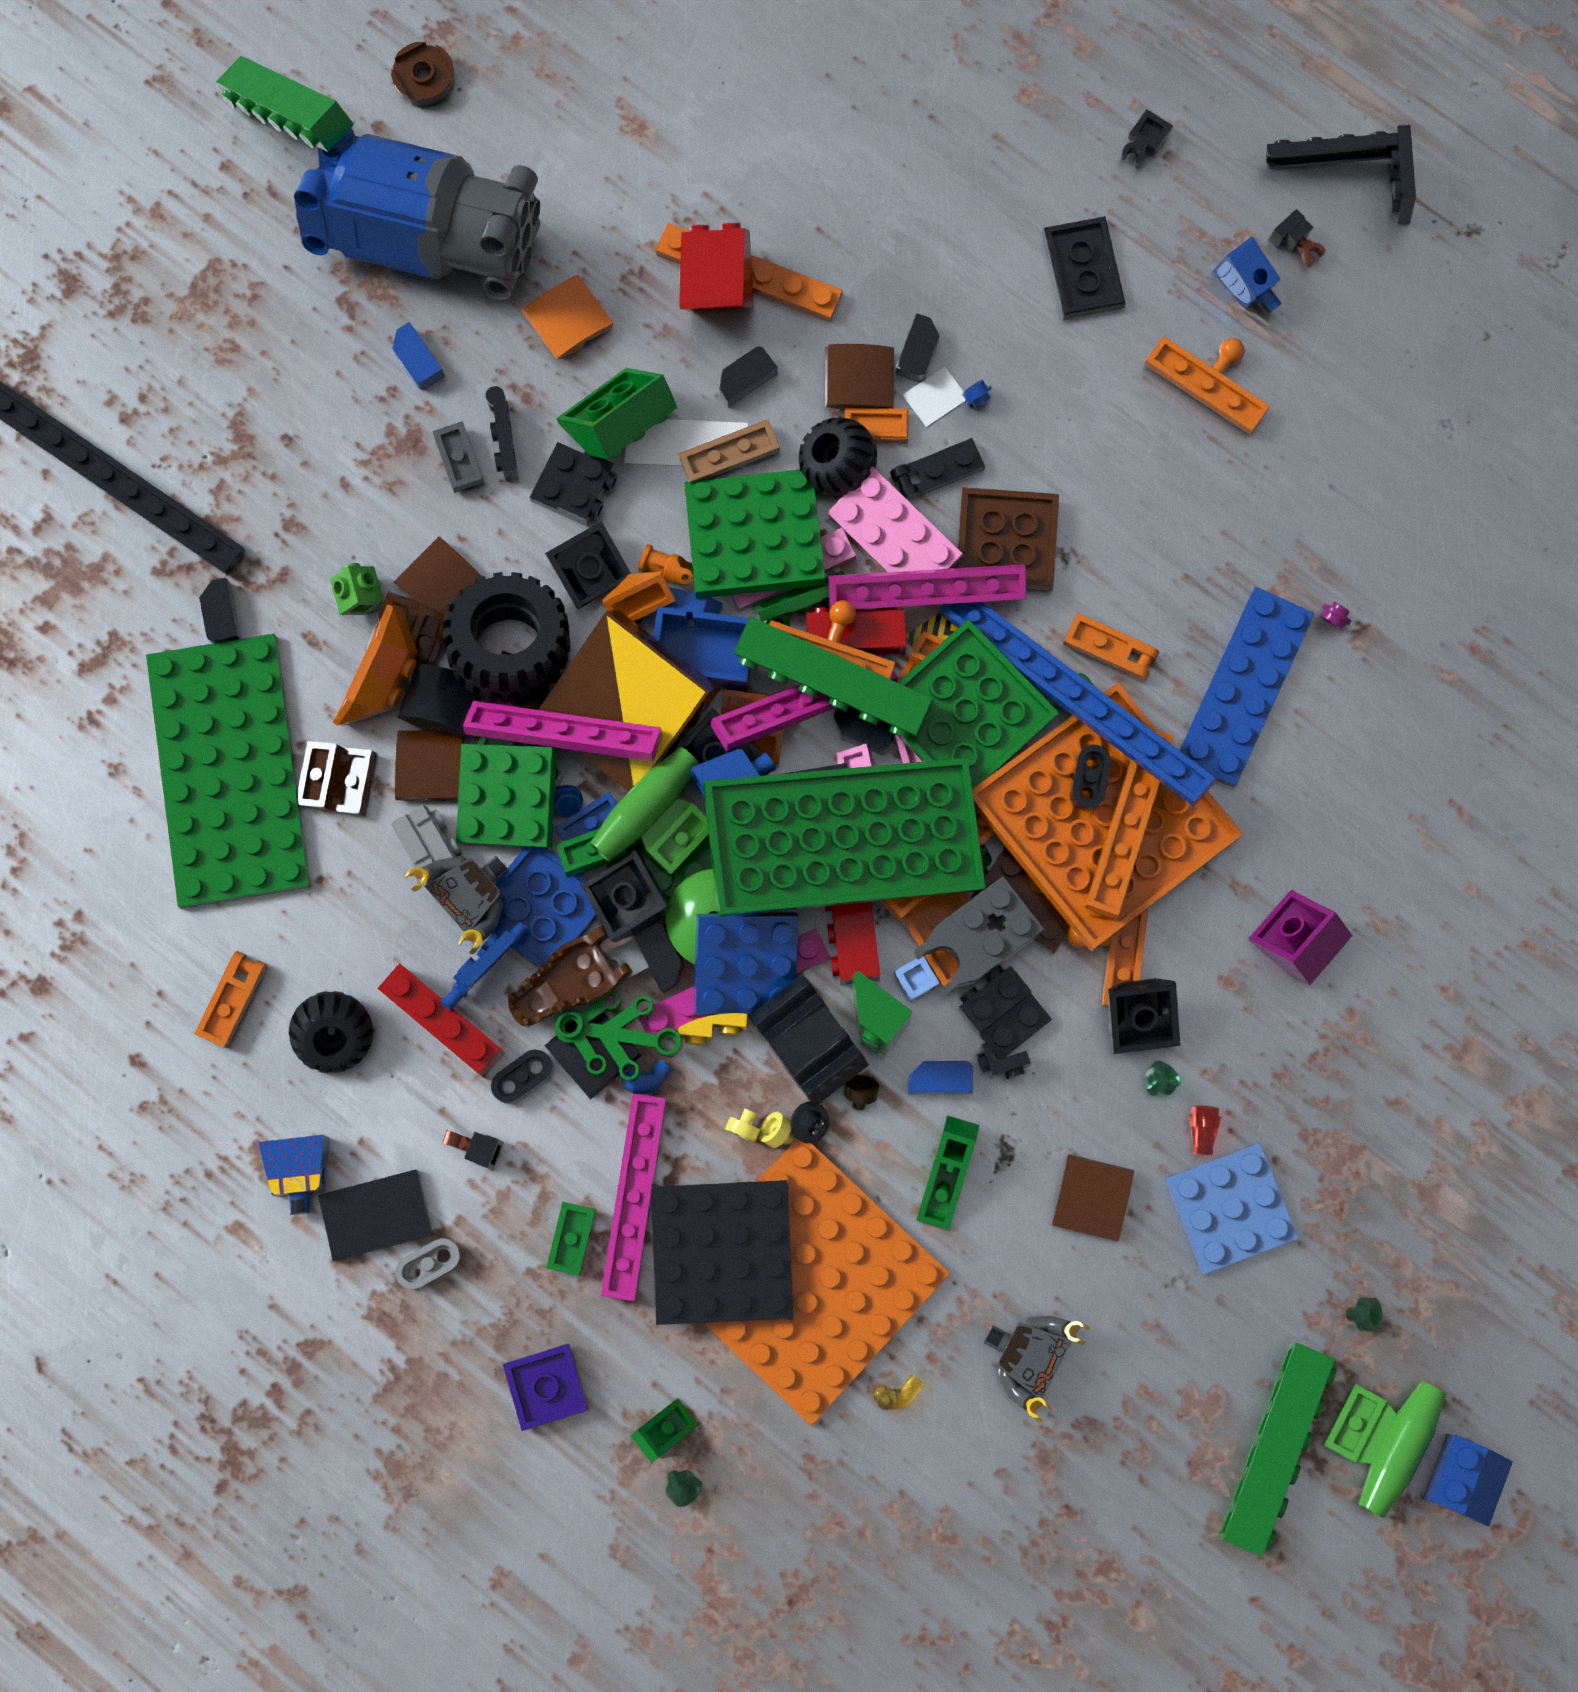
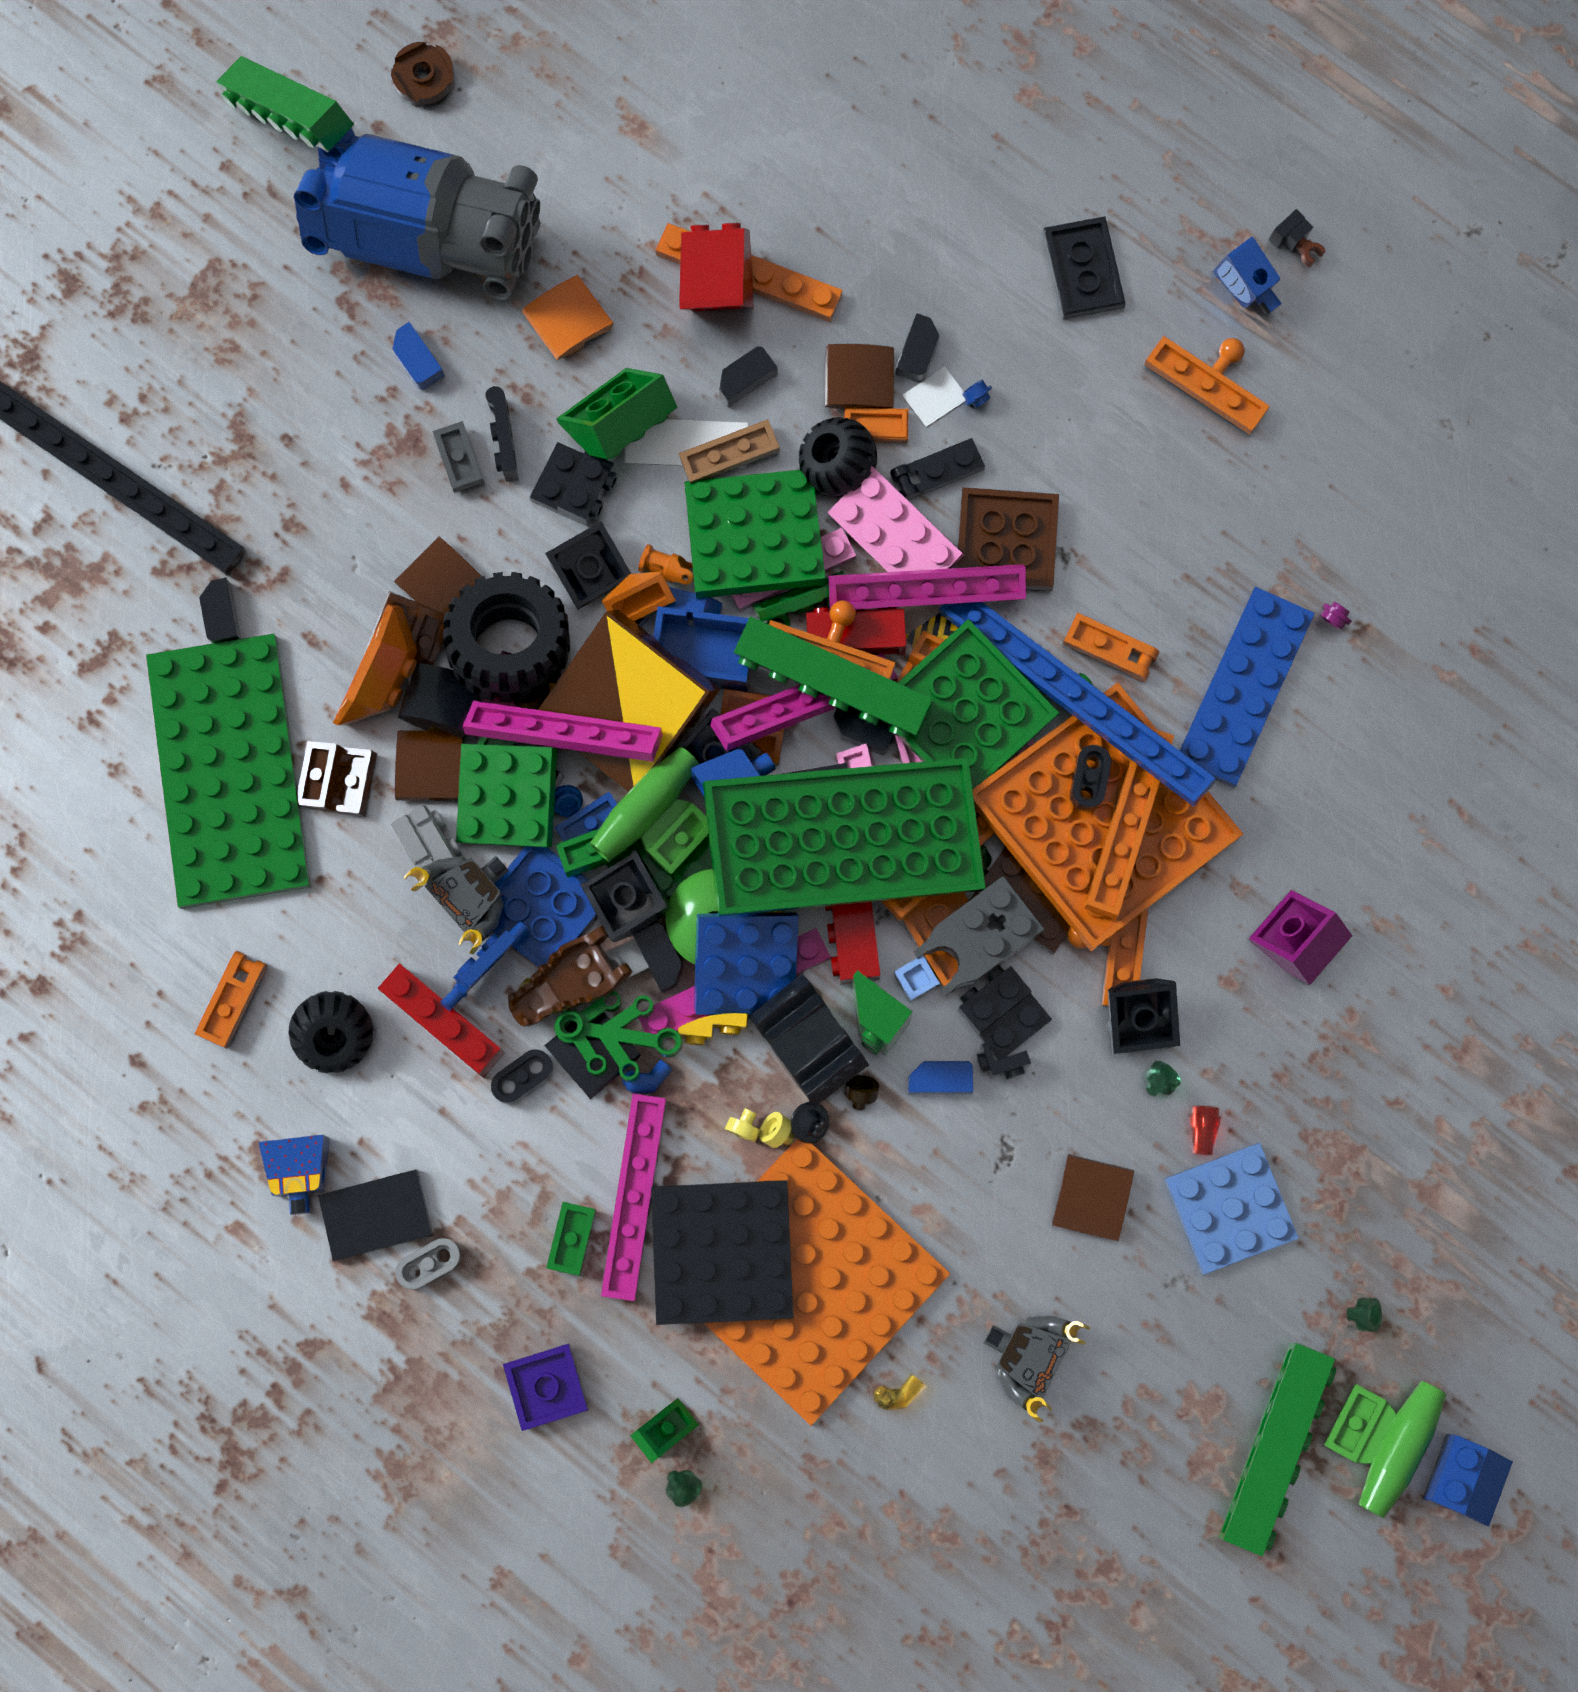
(356, 589): bright green brick -> none
(480, 1149): black piece -> none
(948, 1172): green slope -> none
(1146, 136): black plate -> none
(1354, 148): black bracket -> none

